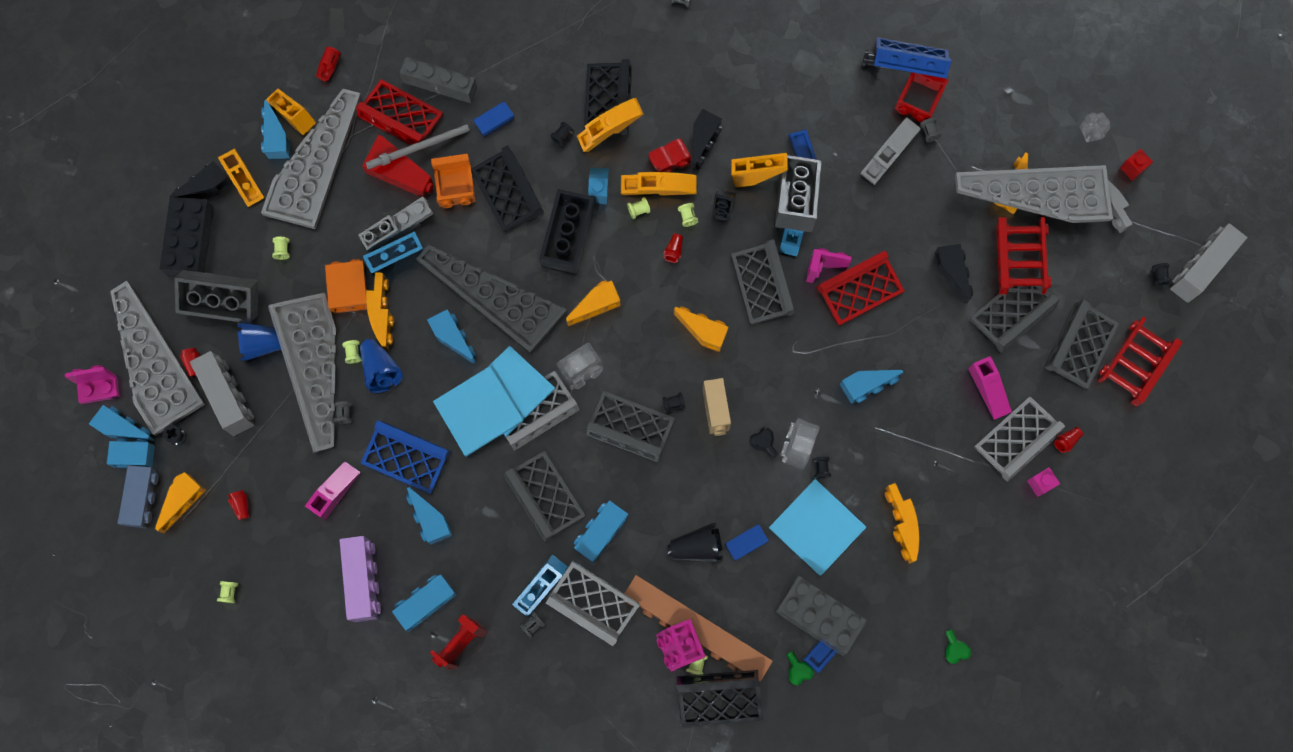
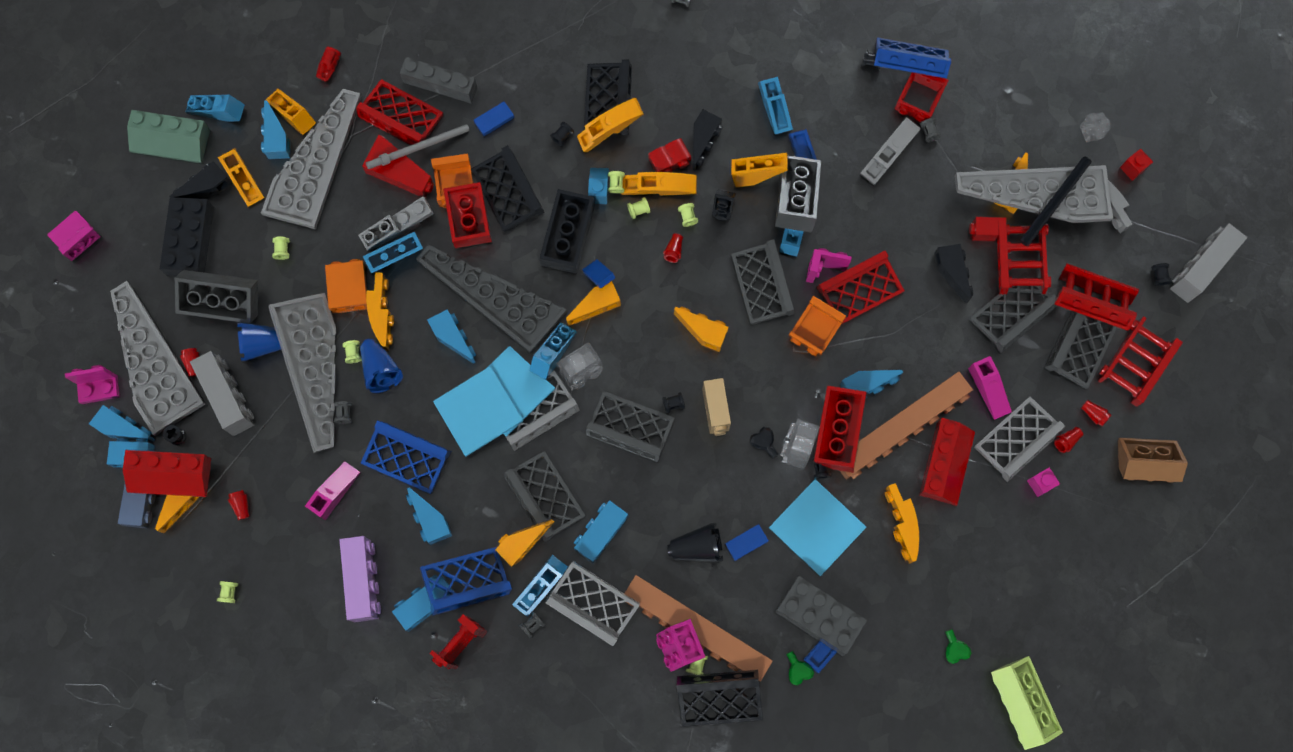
(73, 236): none -> dark pink bracket
(166, 473): none -> red slope
(167, 136): none -> sand green slope
(215, 107): none -> dark azure slope
(467, 215): none -> red slope
(469, 597): none -> blue fence
(518, 544): none -> light orange slope
(552, 350): none -> dark azure slope
(598, 273): none -> blue tile
(616, 181): none -> yellowish green bush
(775, 105): none -> dark azure slope
(816, 326): none -> orange panel
(840, 428): none -> red slope
(909, 422): none -> nougat brick
(947, 461): none -> red slope
(984, 228): none -> red brick
(1026, 703): none -> yellowish green slope
(1055, 201): none -> black axle
(1094, 307): none -> red fence
(1097, 413): none -> red cone
(1151, 460): none -> medium nougat slope

